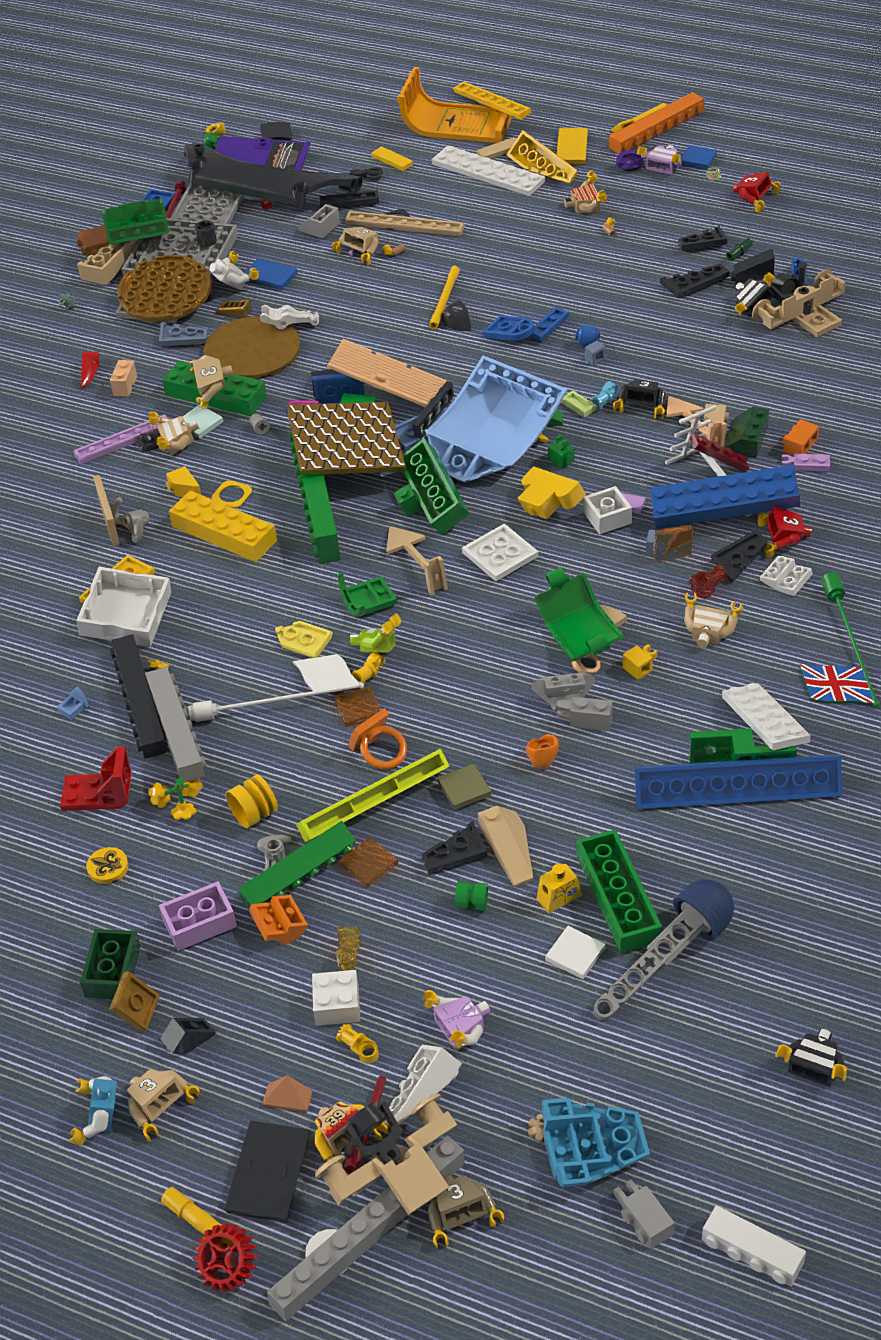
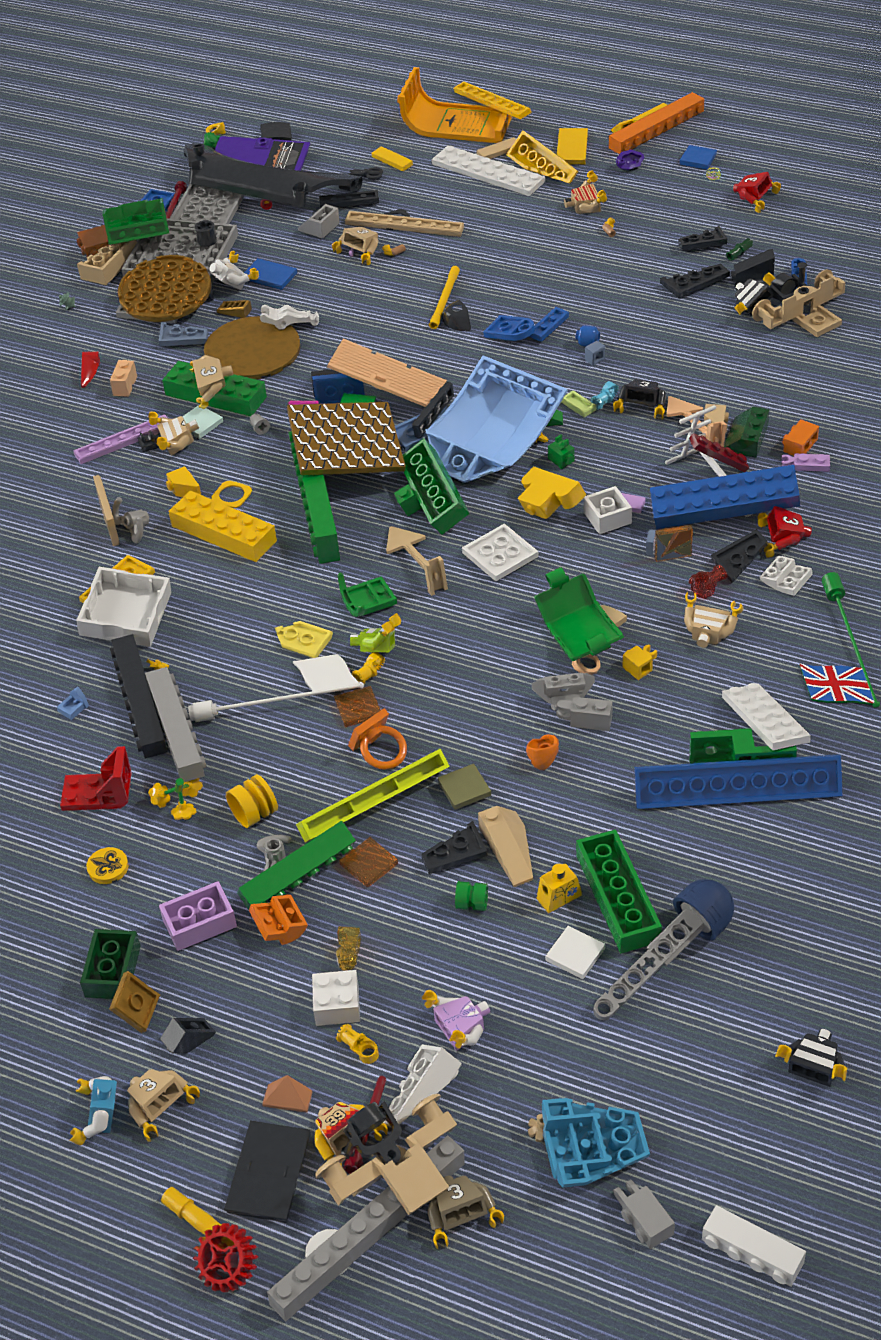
(661, 159): lavender torso -> none

